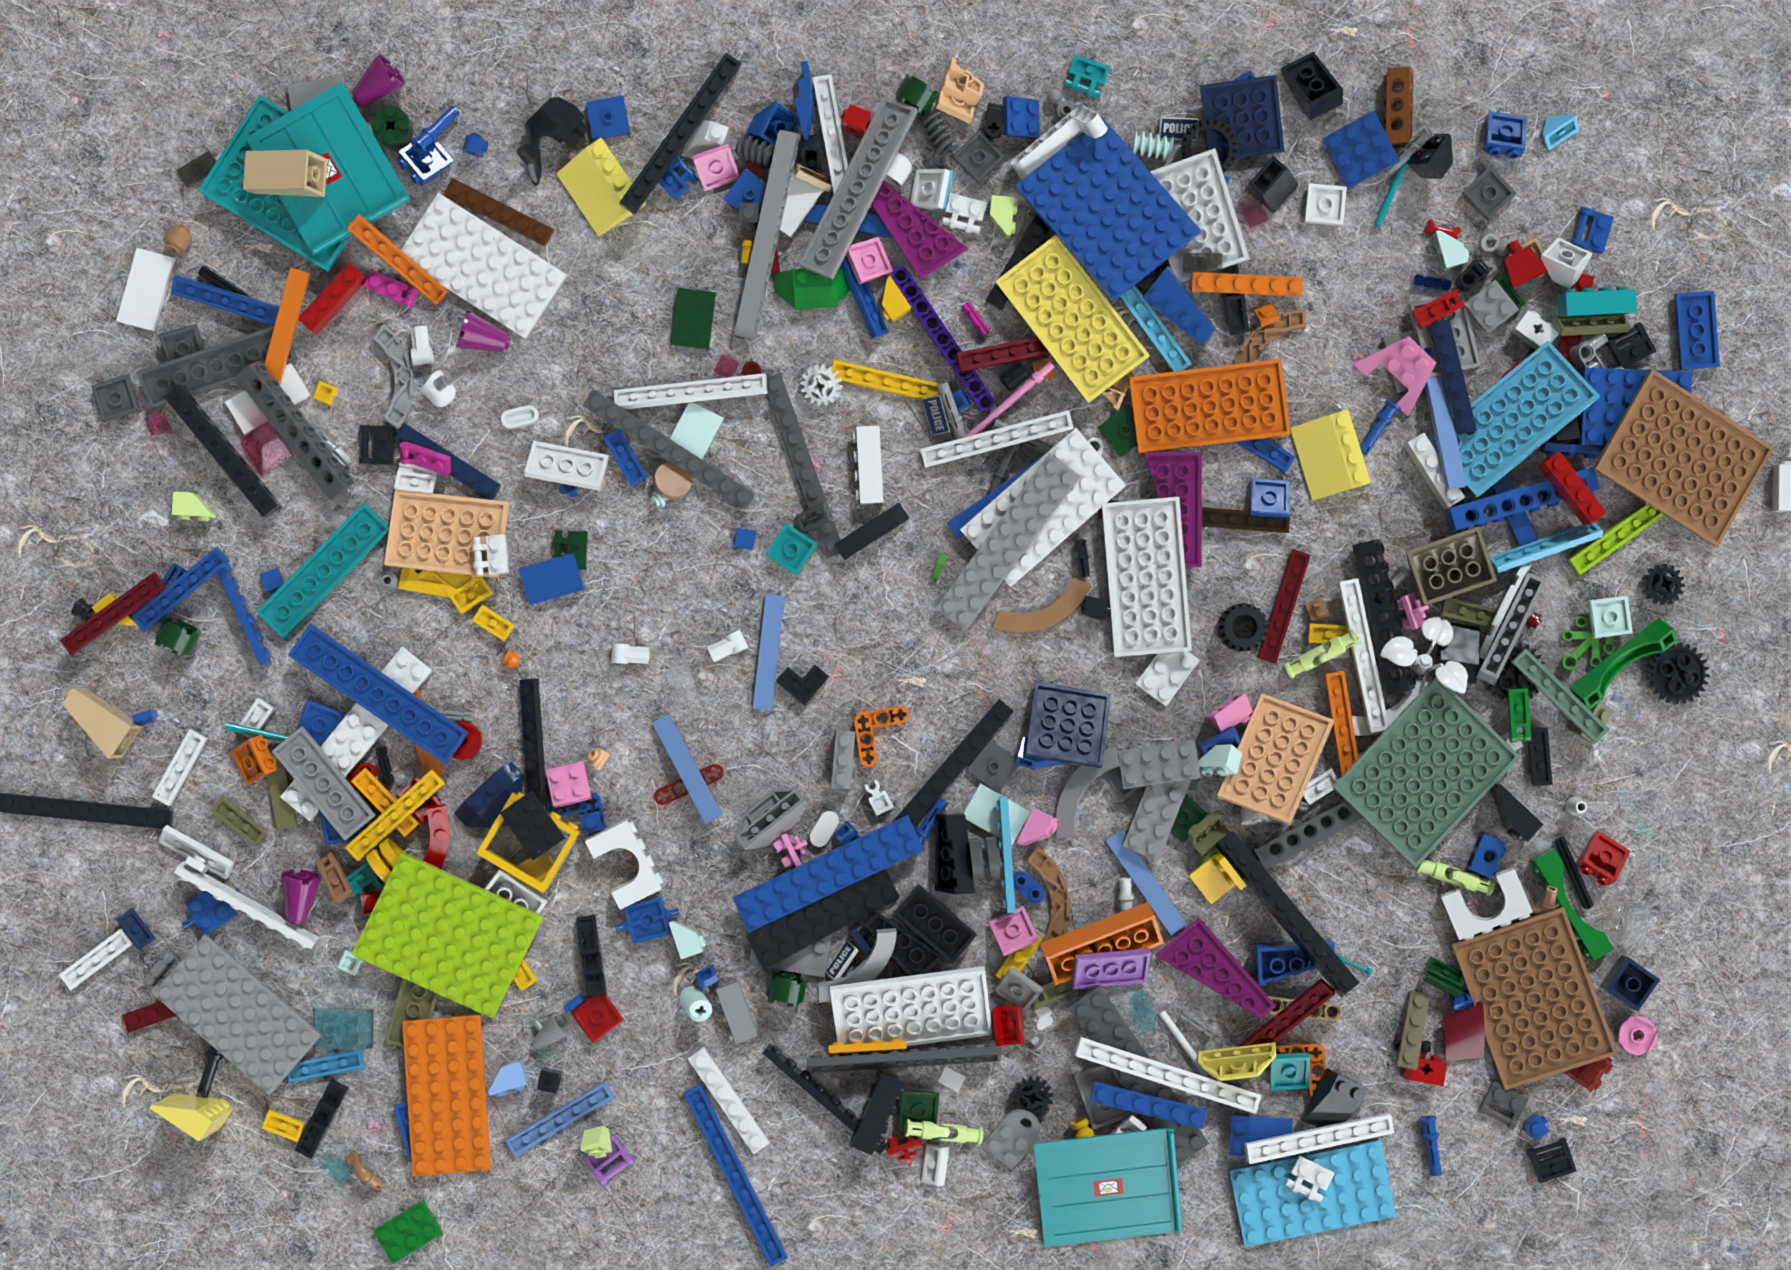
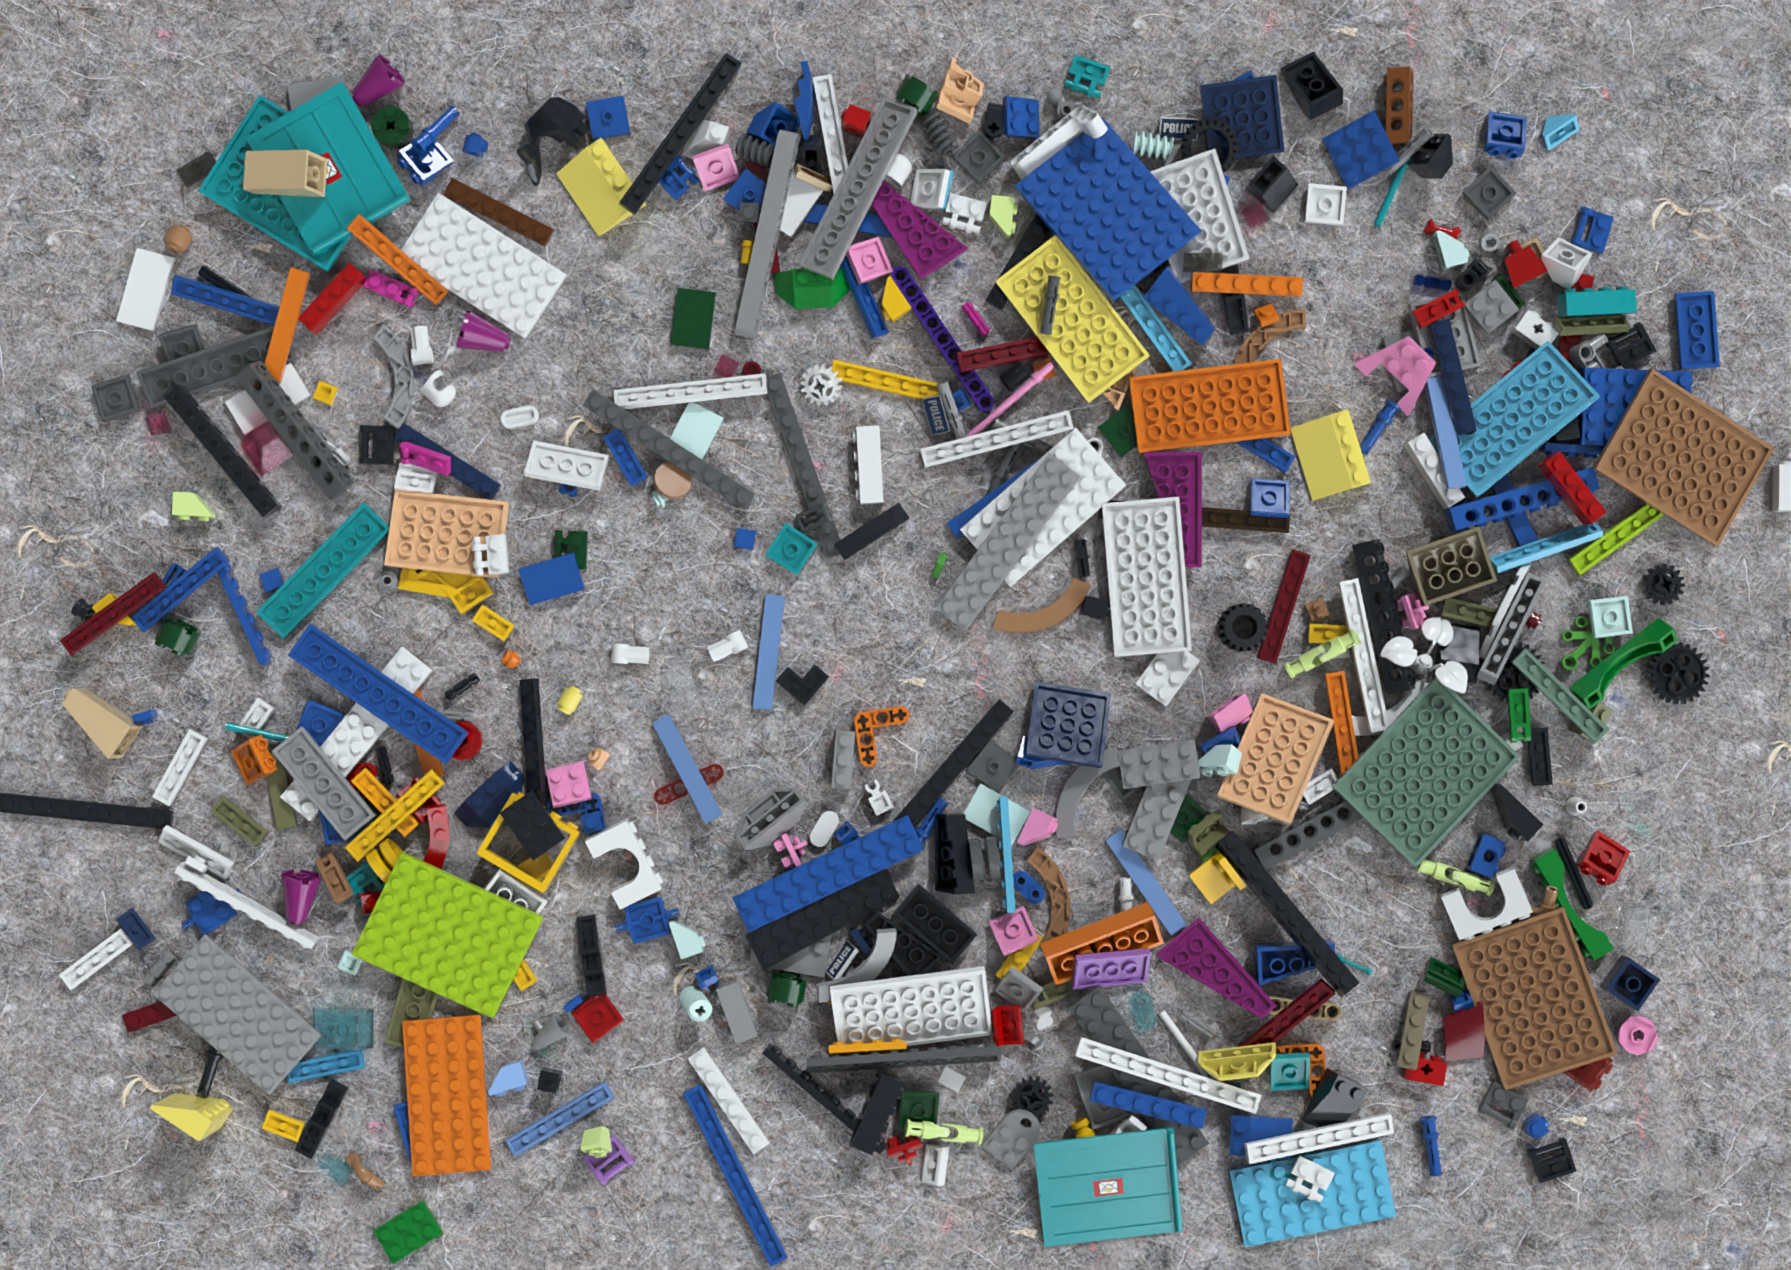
(462, 686): none -> black axle
(569, 700): none -> light yellow brick
(1051, 296): none -> dark grey pin

